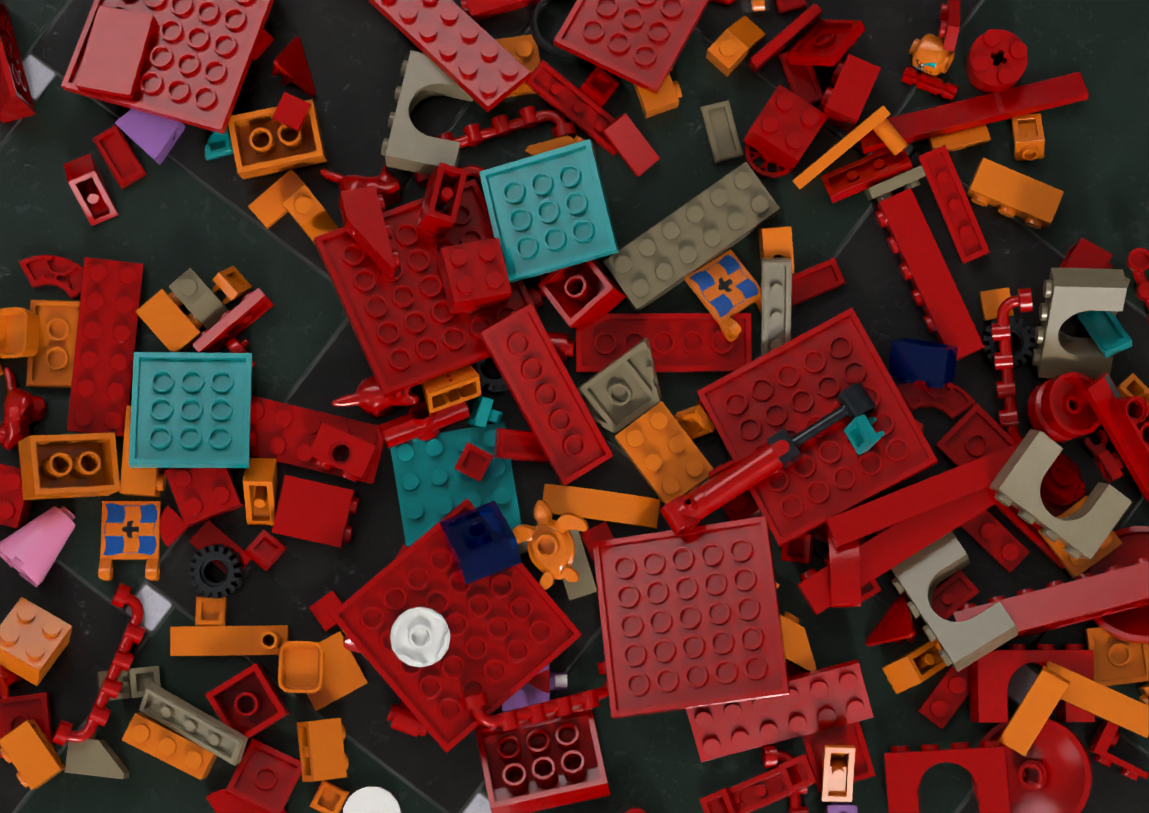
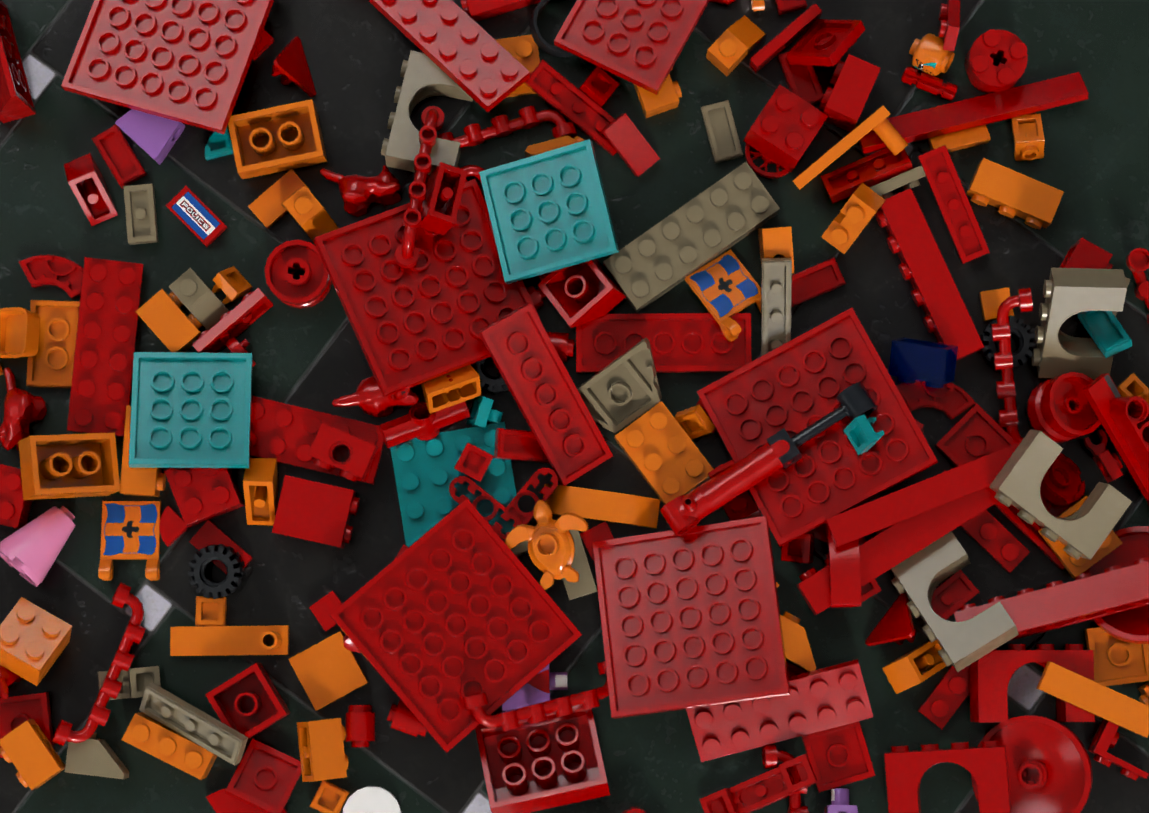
(115, 52): tile -> none
(141, 214): none -> dark tan plate
(196, 216): none -> tile
(265, 550): red tile -> none
(281, 271): none -> red wheel
(291, 111): red tile -> none
(300, 666): orange piece -> none
(360, 725): none -> red brick
(364, 221): red slope -> none
(420, 637): white tile -> none
(432, 121): none -> red bar
(474, 275): red brick -> none
(481, 542): clear blue slope -> none
(512, 510): none -> red beam
(837, 773): slope -> none
(853, 218): none -> orange brick
(1034, 711): orange tile -> none

